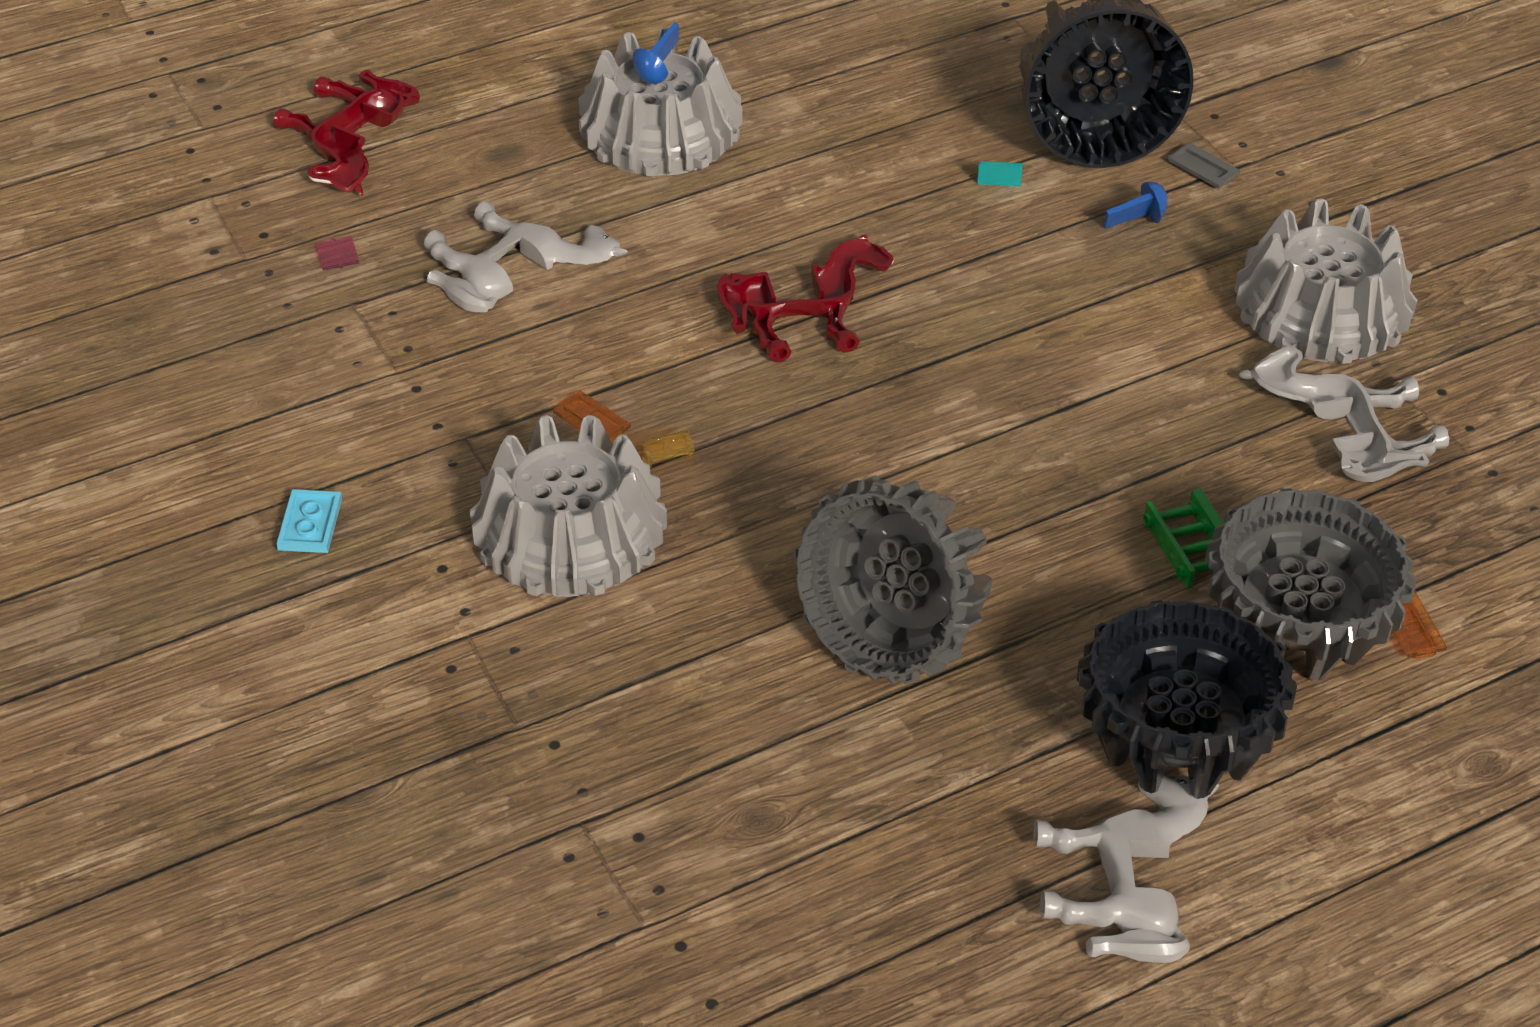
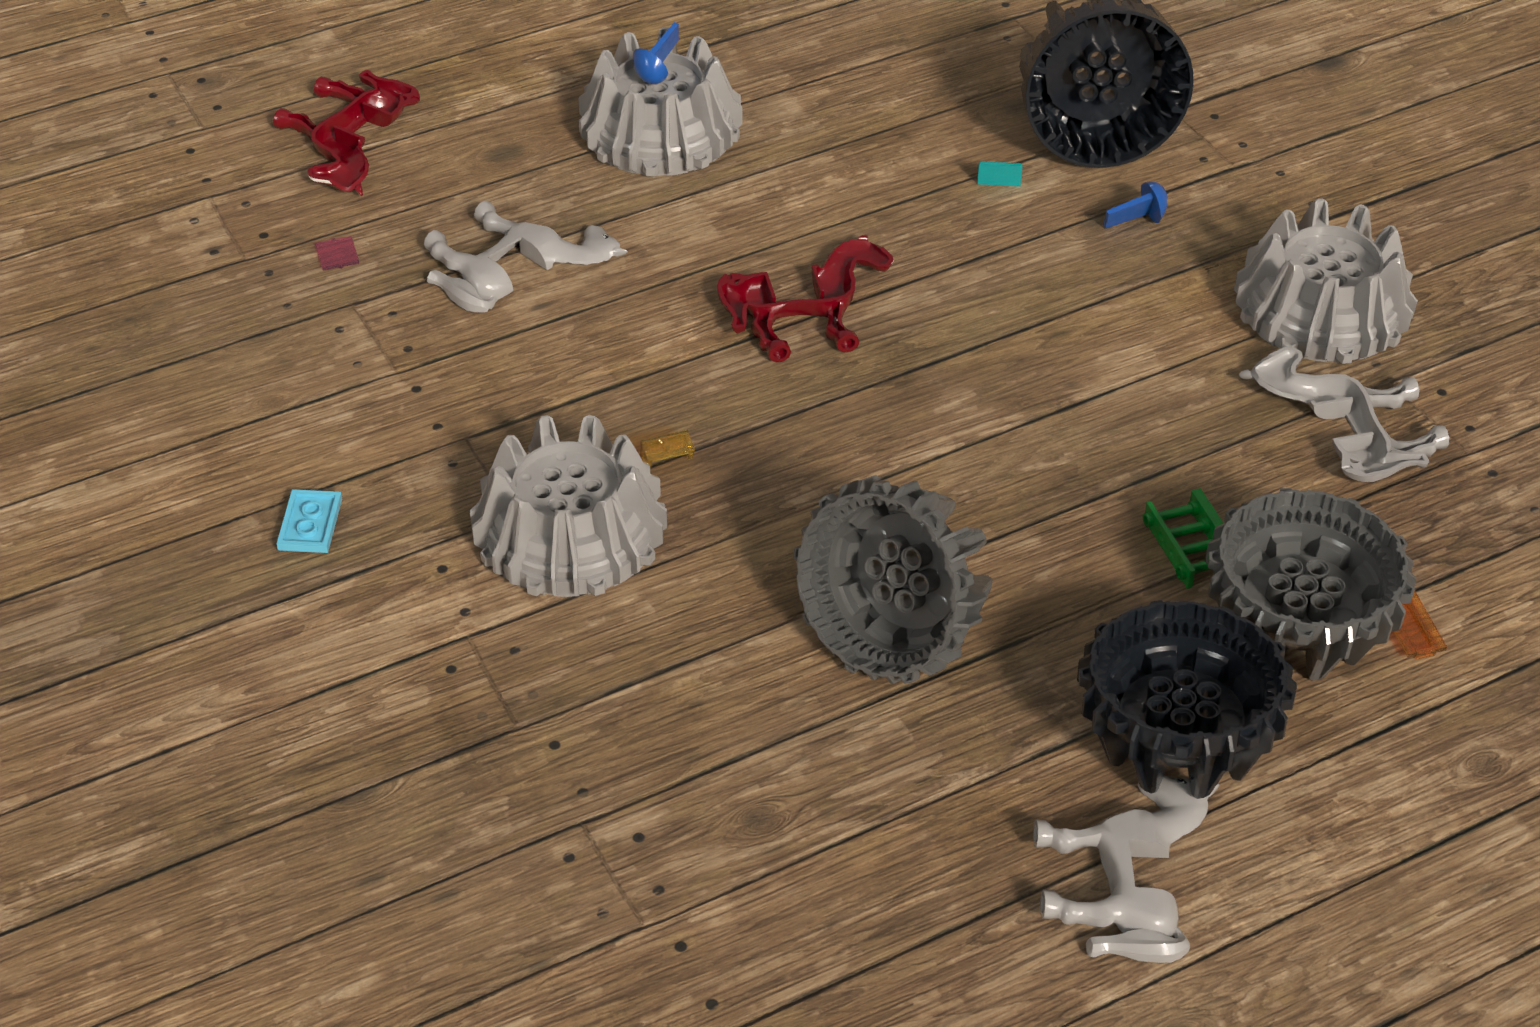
(581, 405): clear orange piece -> none
(1204, 165): dark grey piece -> none

